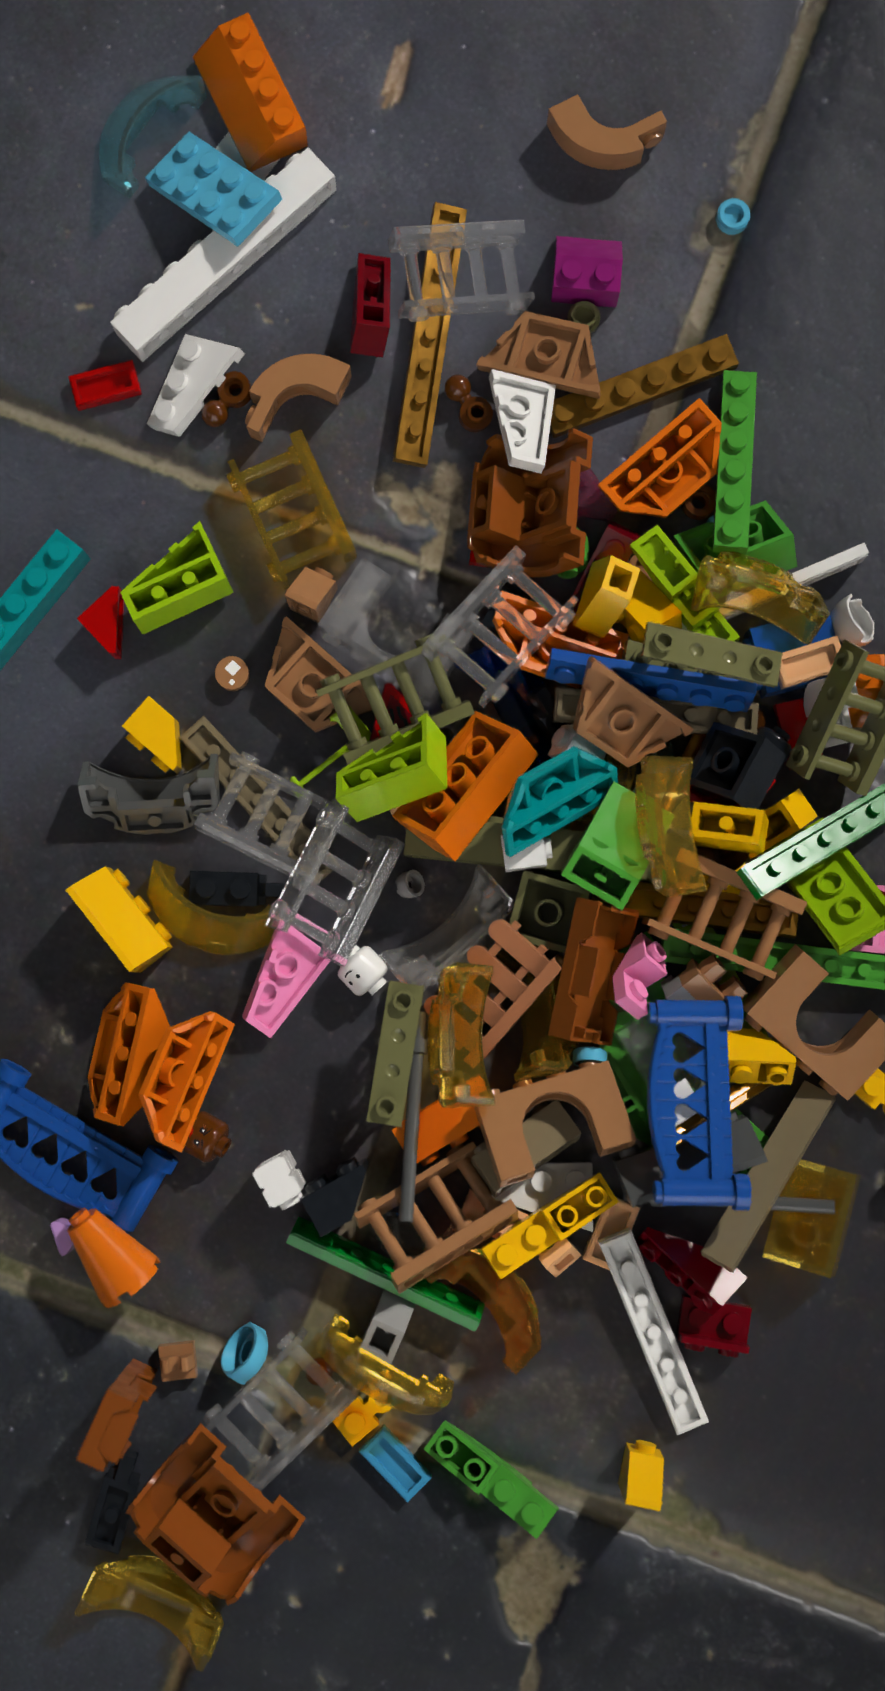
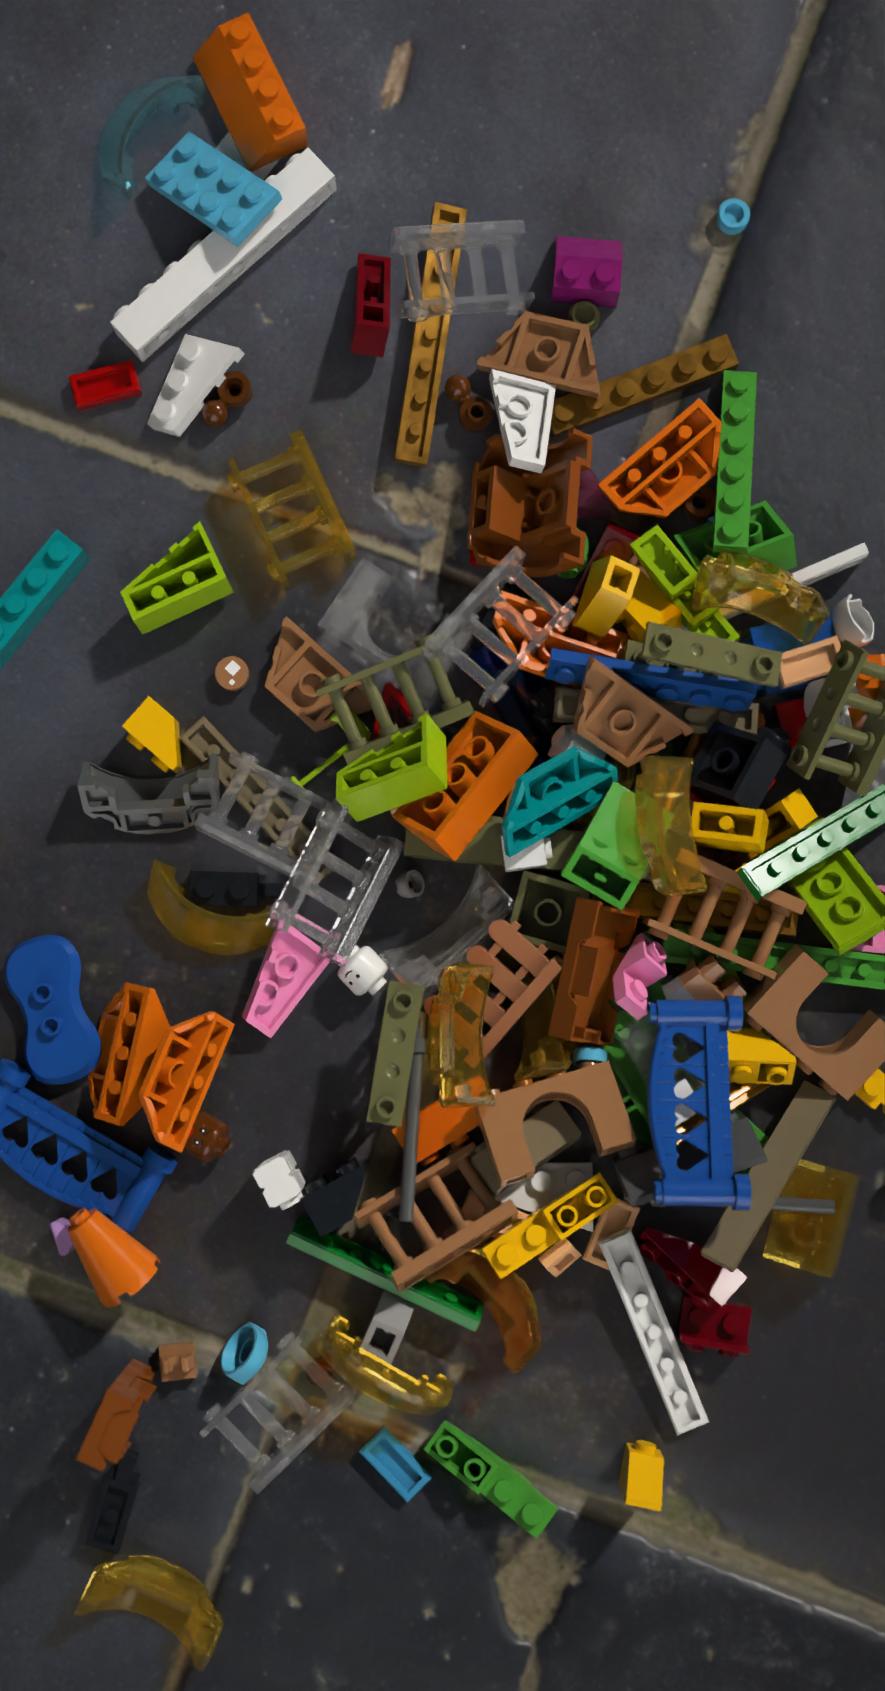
(59, 1036): none -> blue plate
(105, 621): red slope -> none
(121, 918): yellow slope -> none
(210, 1518): dark orange piece -> none
(293, 377): medium nougat arch -> none
(311, 593): medium nougat slope -> none
(359, 1419): yellow plate -> none
(600, 145): medium nougat arch -> none

